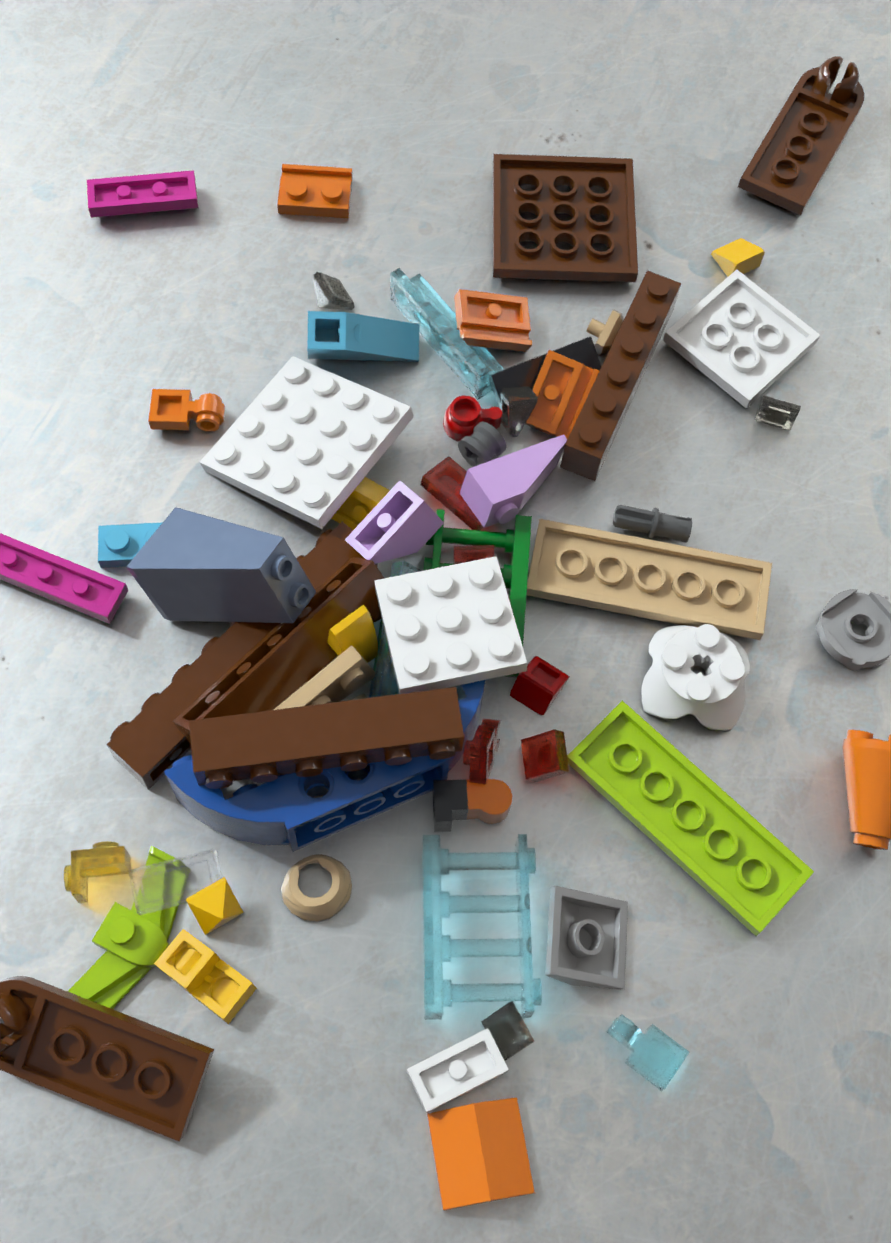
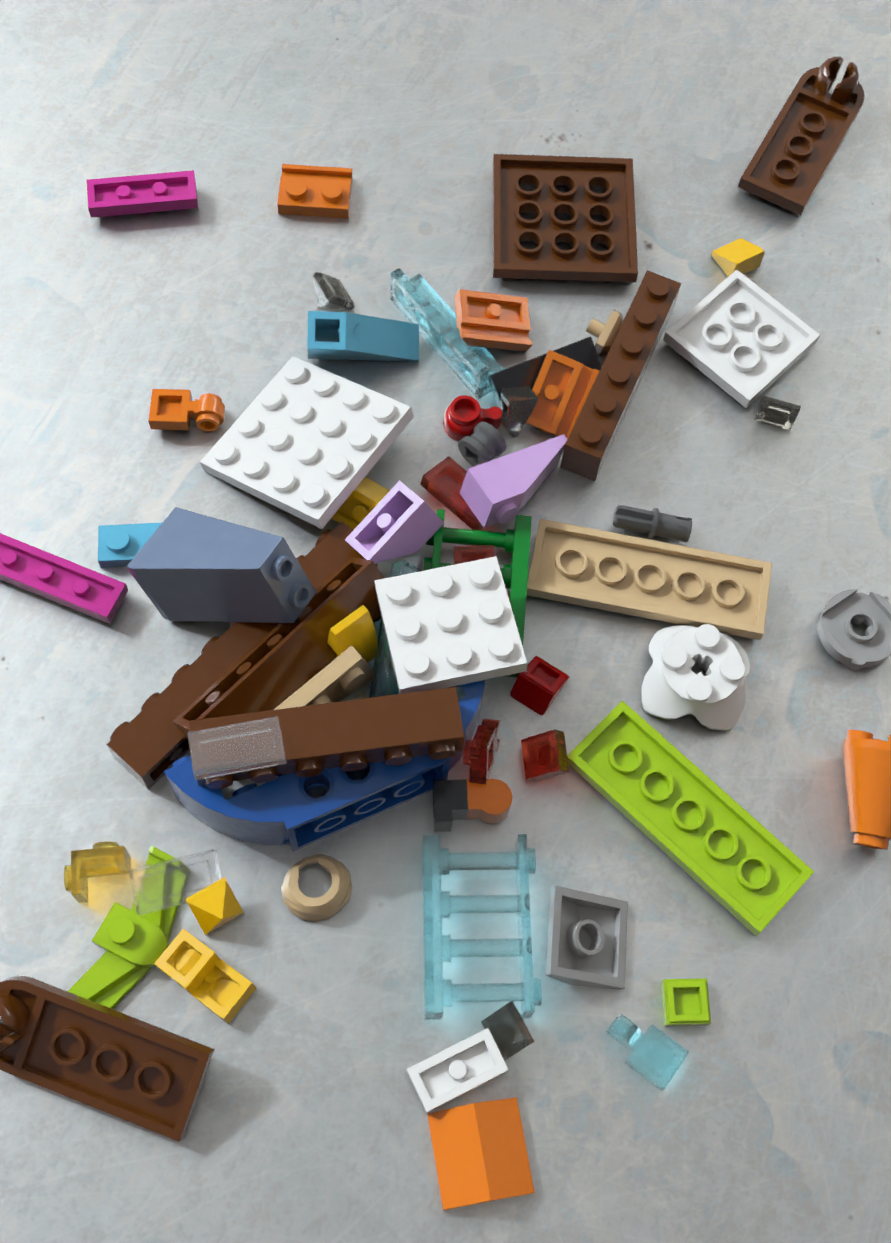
(236, 748): none -> clear tile
(685, 1002): none -> lime tile

